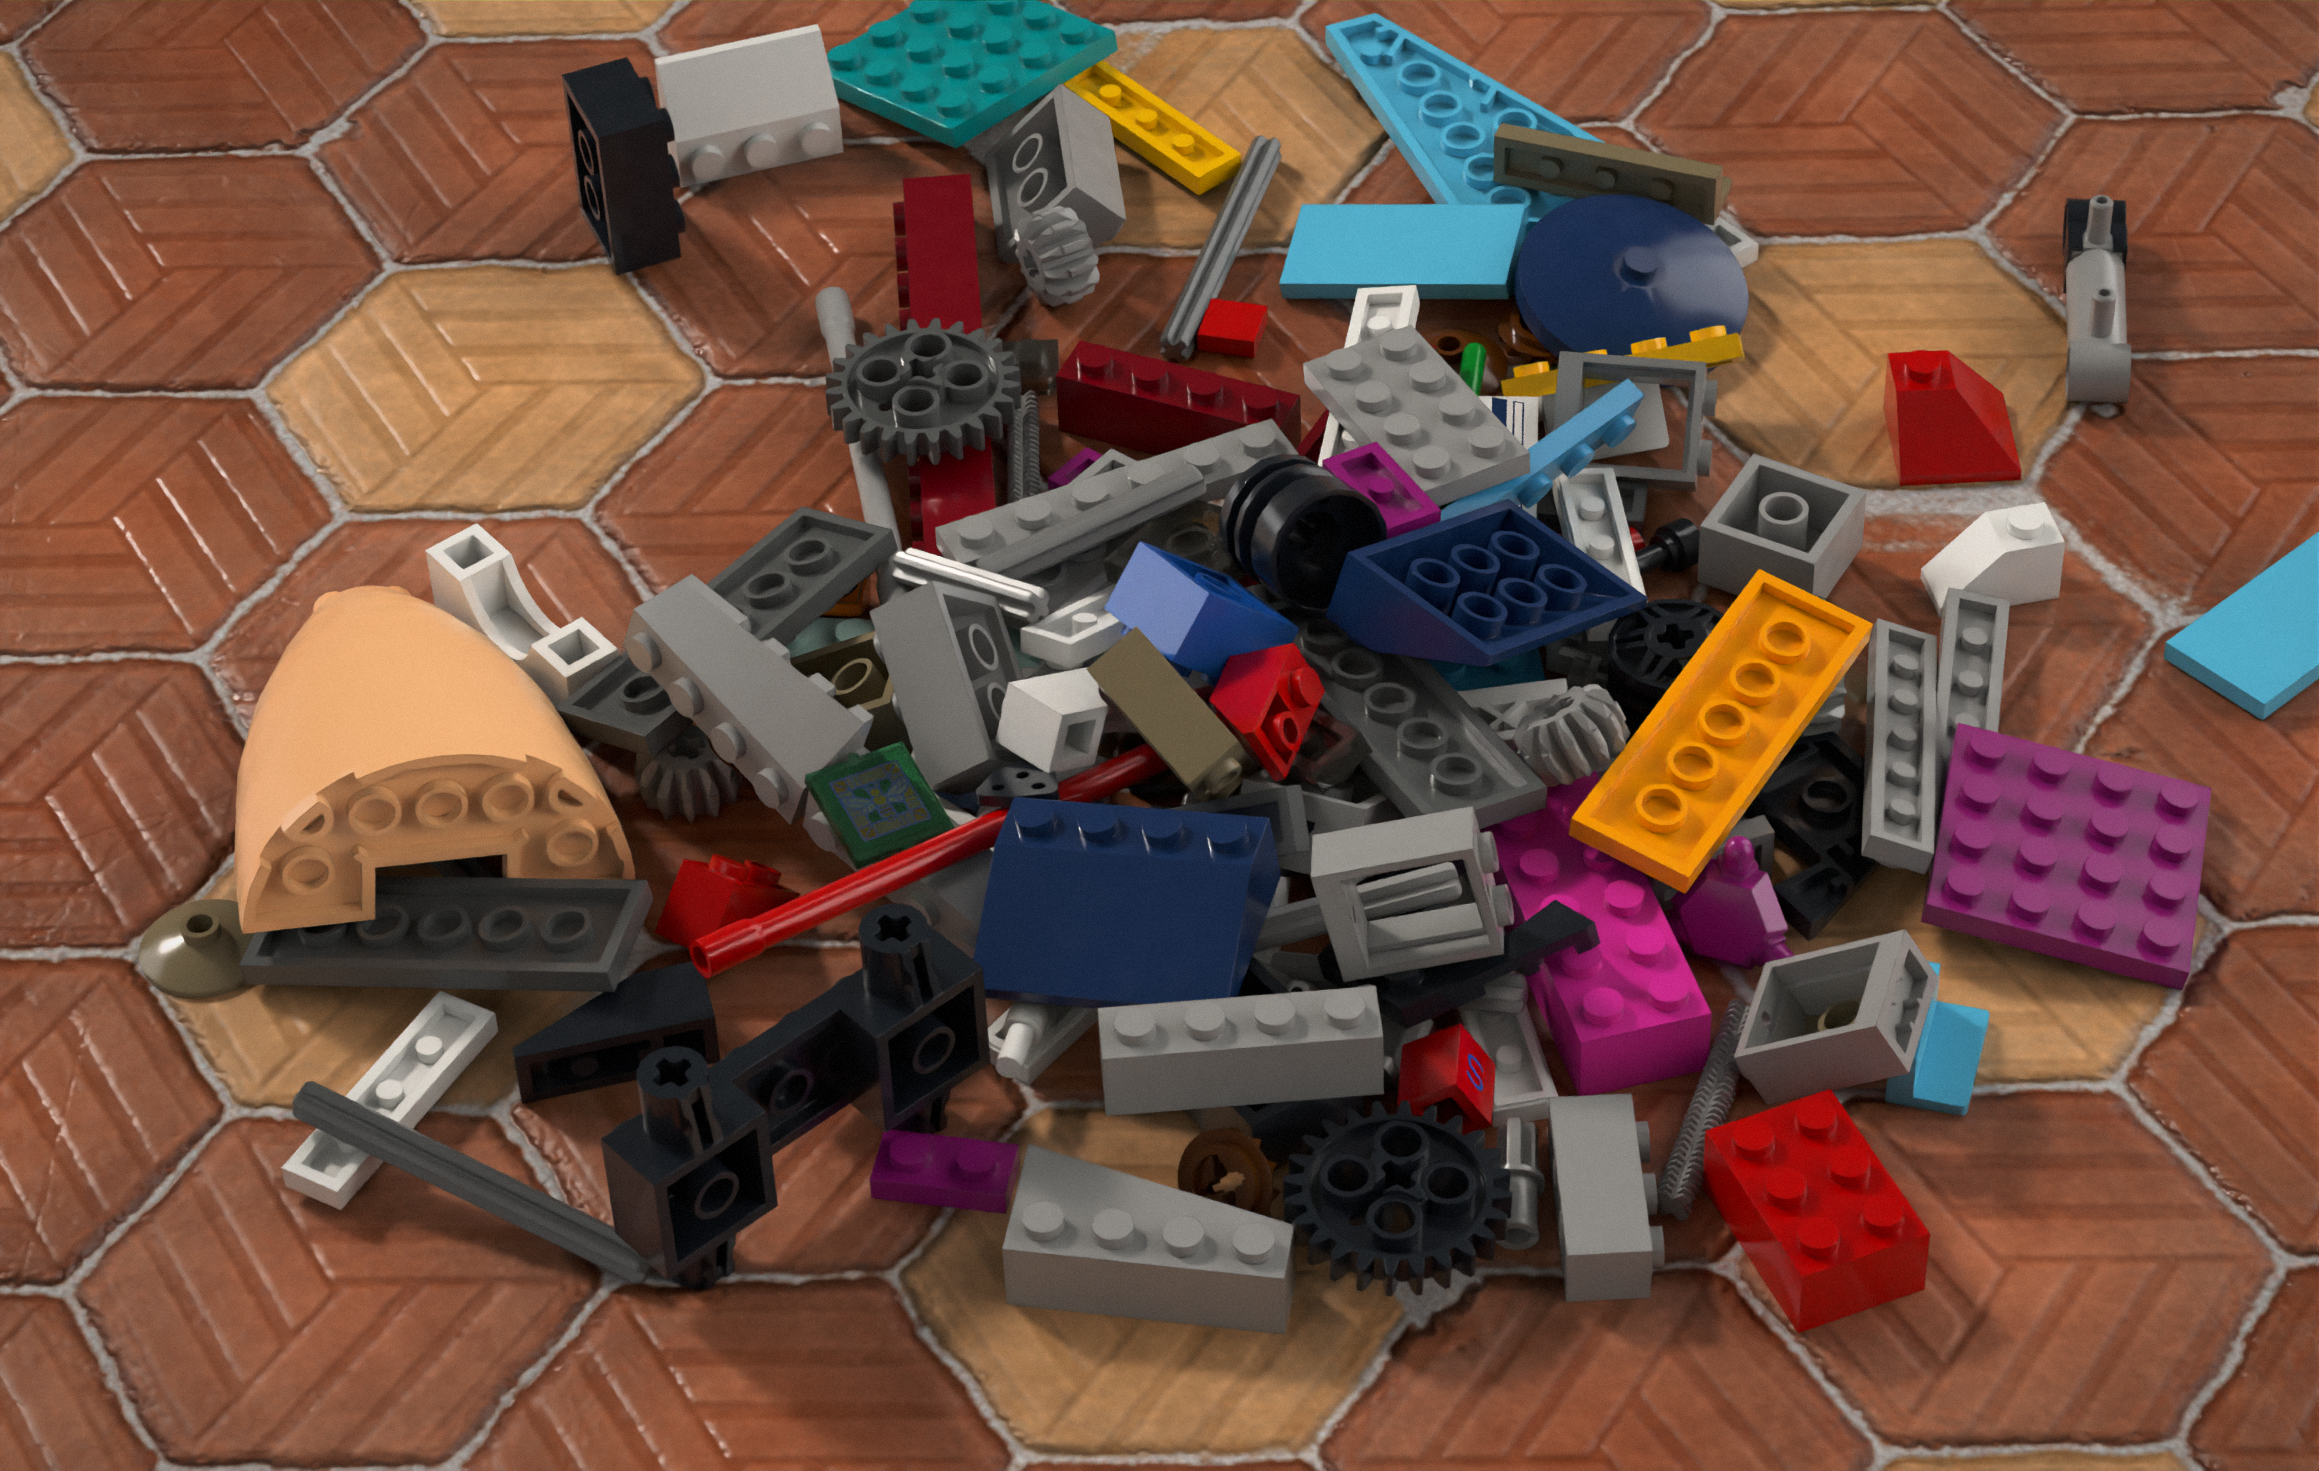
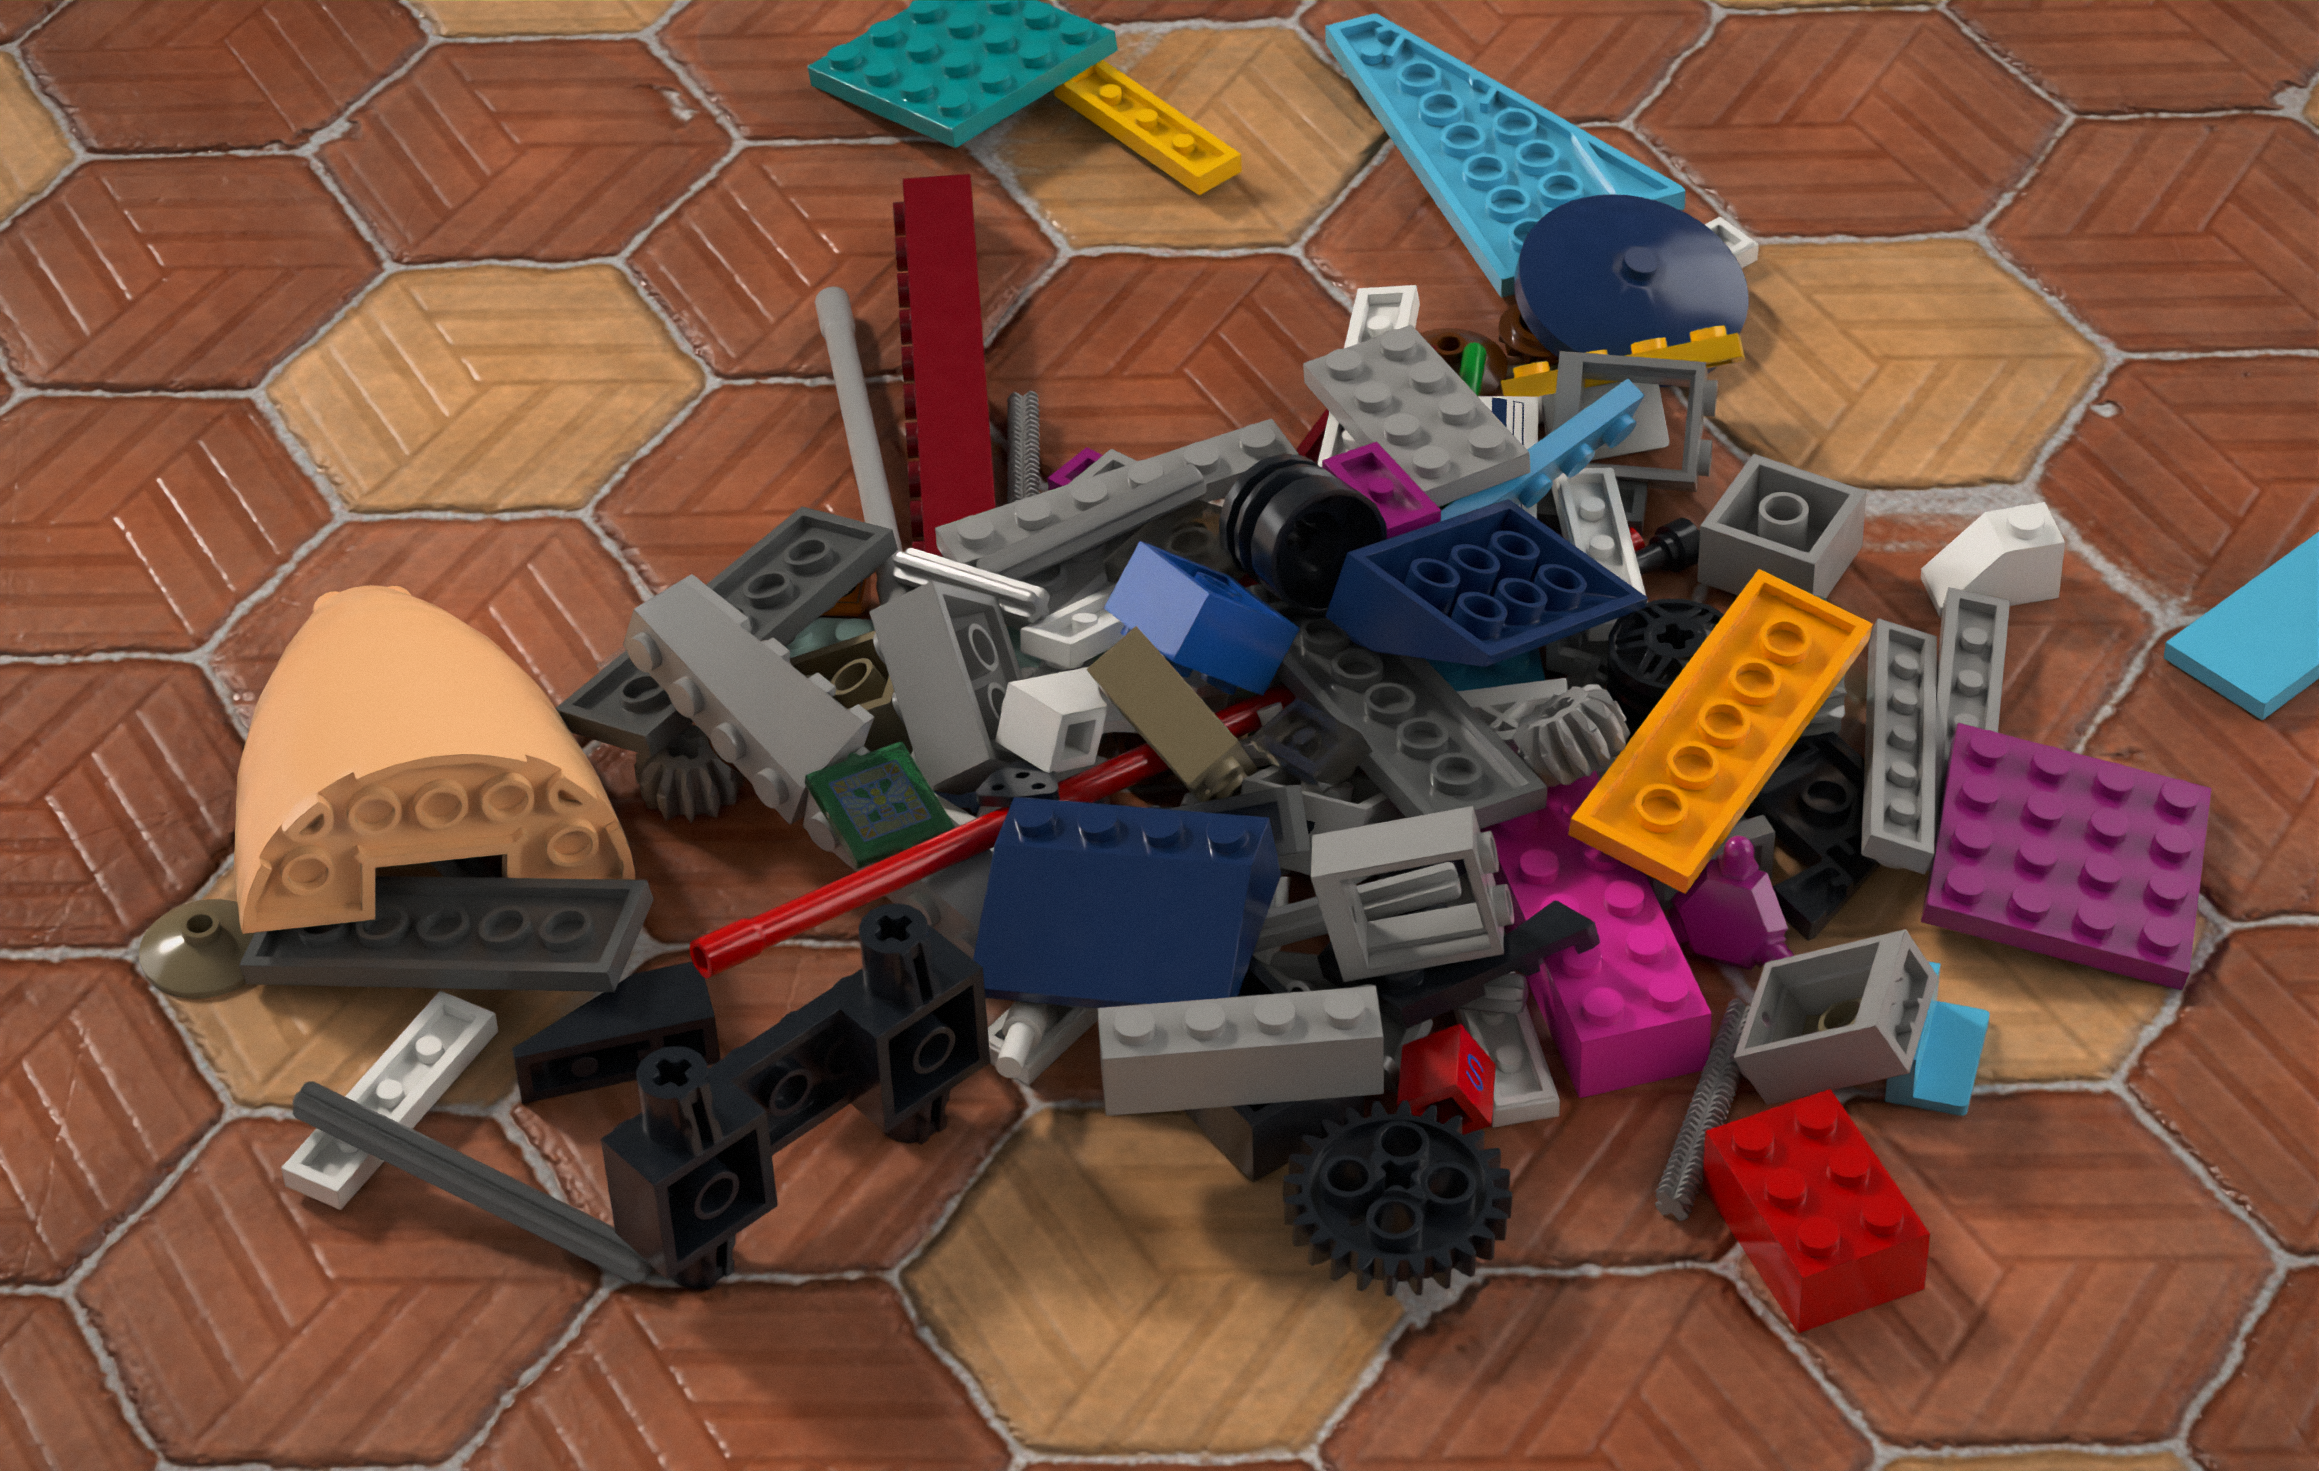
(482, 587): white arch -> none
(624, 165): black brick -> none
(718, 894): red slope -> none
(750, 105): white slope -> none
(923, 391): dark grey gear -> none
(945, 1171): magenta plate -> none
(1037, 364): clear smoke plate -> none
(1054, 159): light grey slope -> none
(1056, 256): light grey gear -> none
(1142, 1250): light grey wedge -> none
(1160, 403): dark red brick -> none
(1220, 247): dark grey axle -> none
(1222, 1152): reddish brown gear -> none
(1232, 328): red tile -> none
(1268, 704): red slope -> none
(1437, 247): medium azure tile -> none
(1520, 1155): light grey axle -> none
(1593, 168): dark tan panel -> none
(1603, 1197): light grey brick -> none
(1946, 422): red slope -> none
(2096, 300): light grey piece -> none

